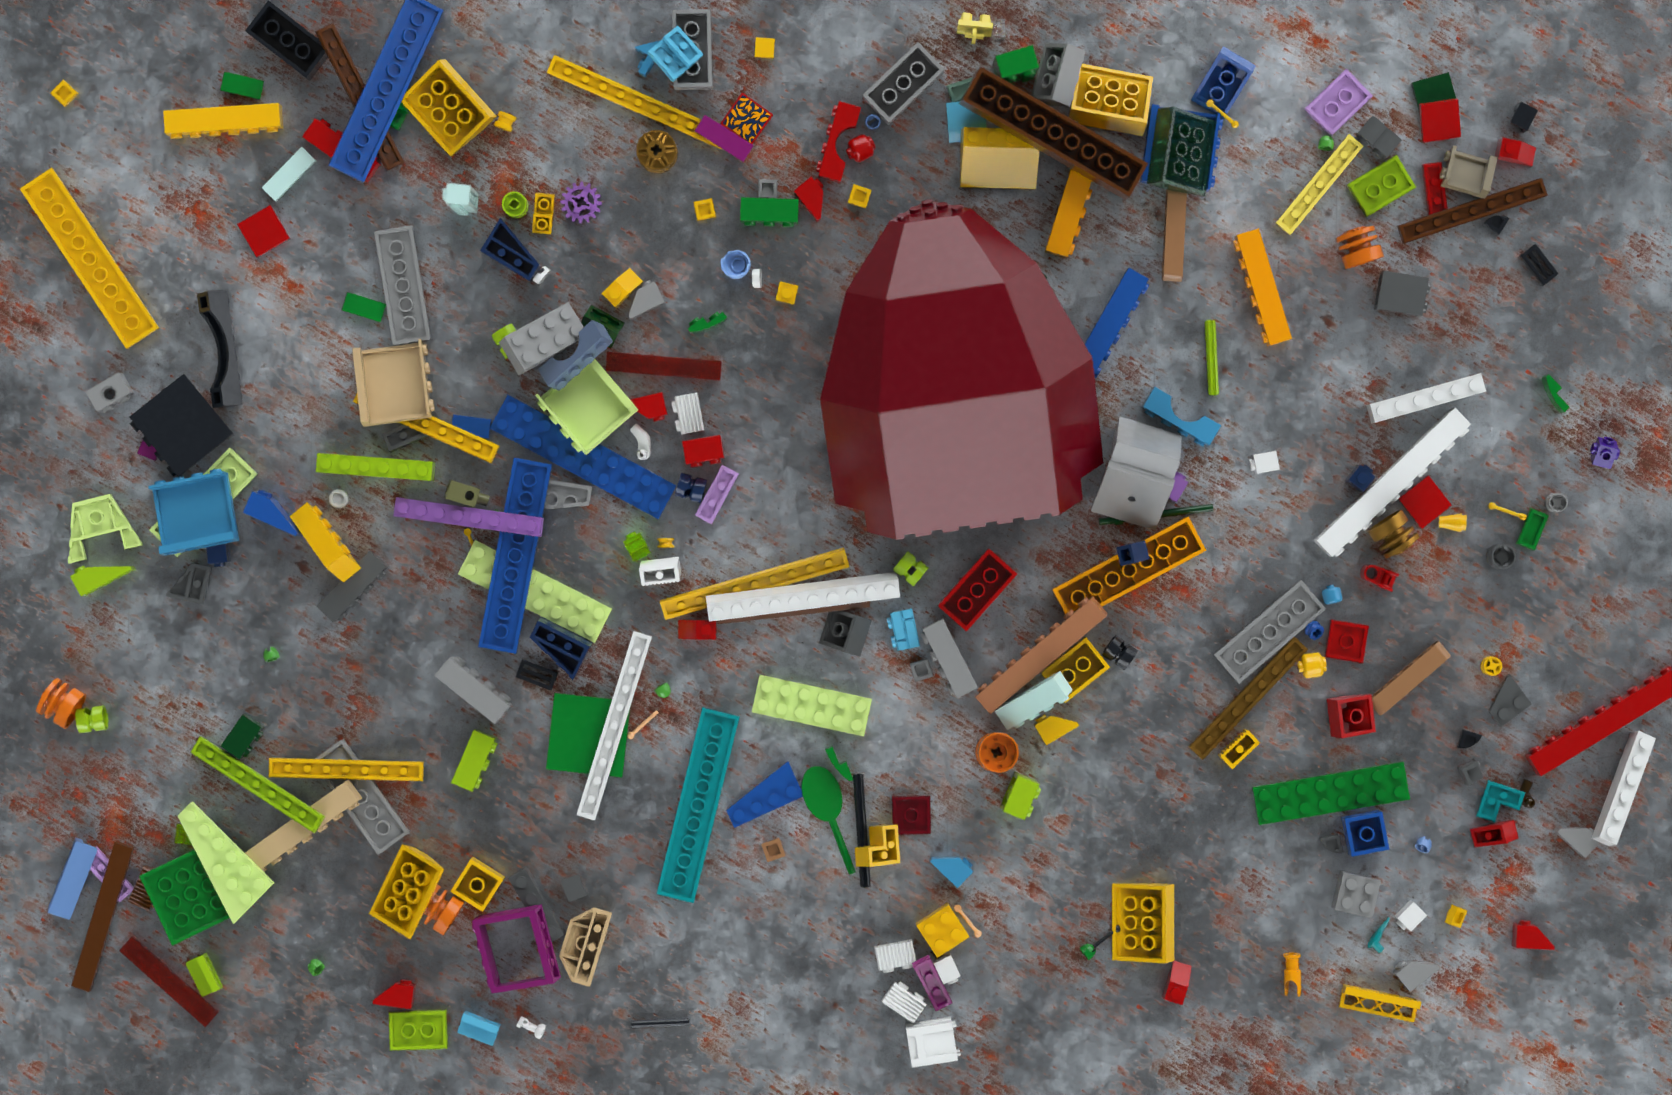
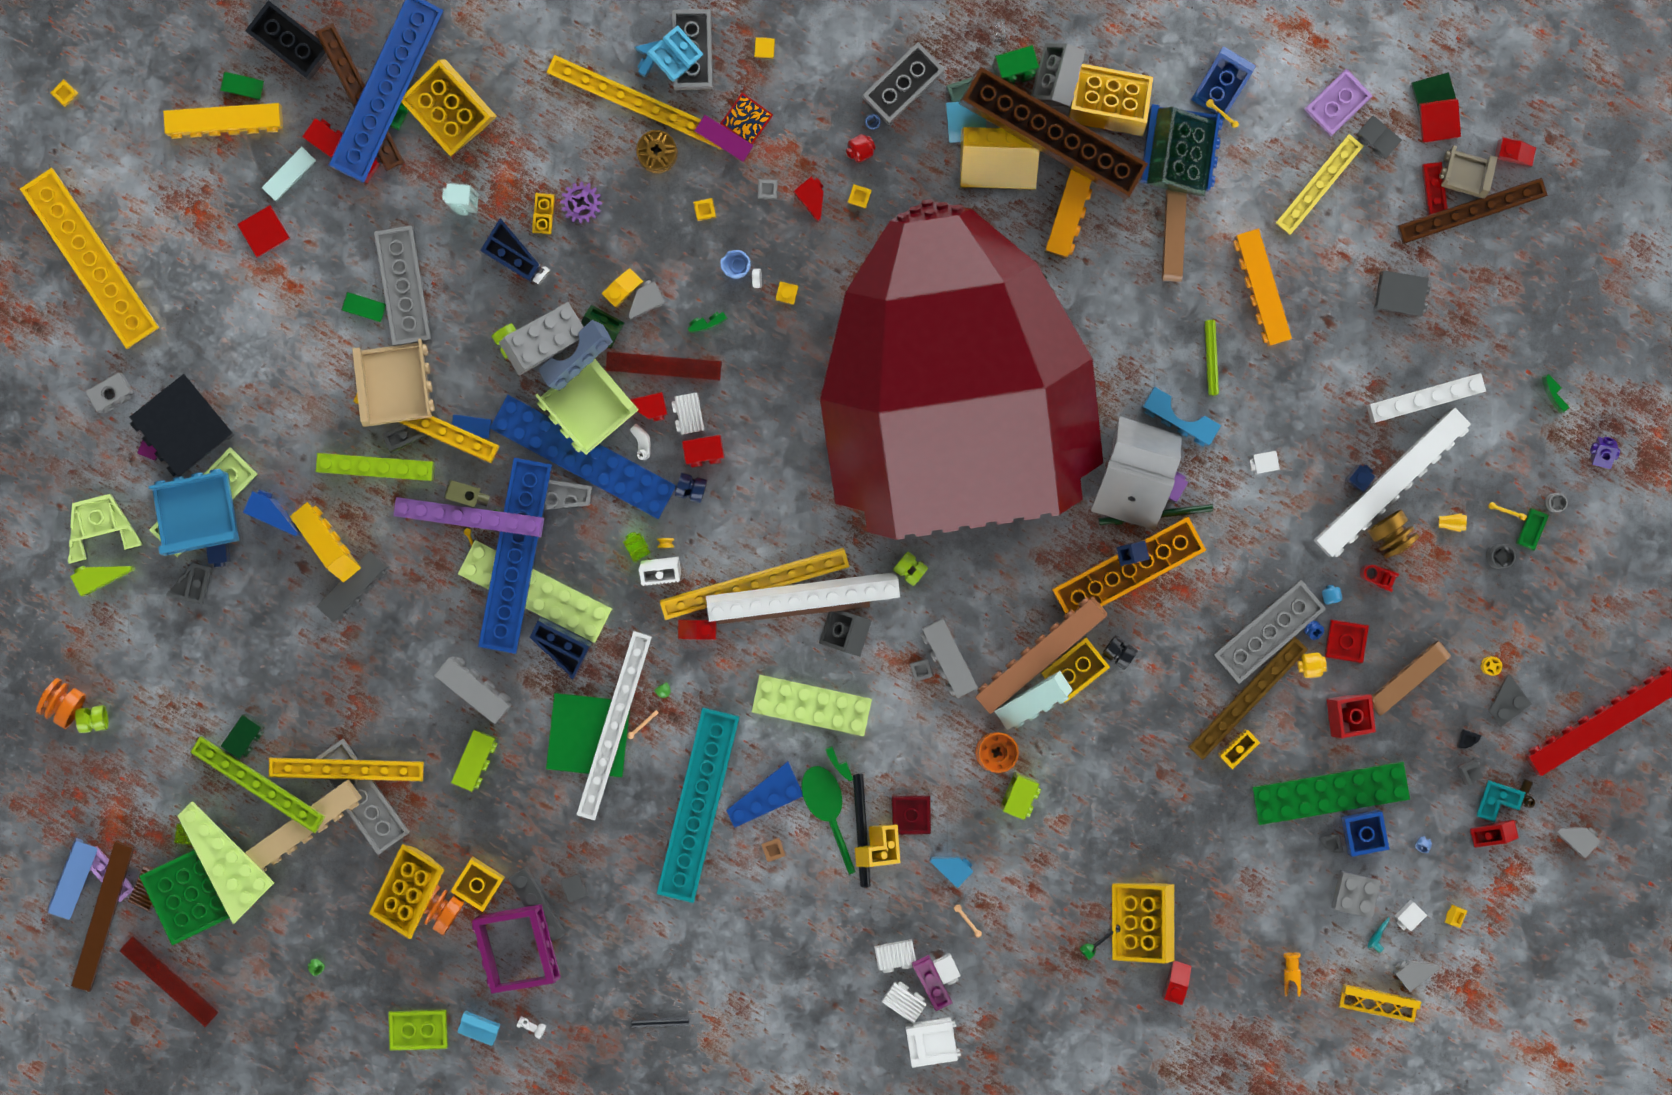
(204, 974): lime panel -> none
(226, 385): black arch -> none
(271, 655): bright green hinge -> none
(338, 498): white tile -> none
(398, 995): red slope -> none
(505, 121): yellow wheel -> none
(515, 205): lime wheel -> none
(552, 680): black tile -> none
(584, 944): tan wedge -> none
(716, 494): lavender plate -> none
(769, 211): green brick -> none
(845, 118): red arch -> none
(904, 629): medium azure brick -> none
(942, 930): yellow brick -> none
(974, 29): light yellow hips -> none
(977, 589): red brick -> none
(1053, 727): yellow slope -> none
(1115, 316): blue brick -> none
(1326, 143): bright green hinge -> none
(1359, 246): orange wheel -> none
(1381, 186): lime tile -> none
(1424, 502): red tile -> none
(1496, 223): black tile -> none
(1523, 116): black panel -> none
(1523, 256): black tile -> none
(1529, 937): red slope -> none
(1623, 788): white brick -> none

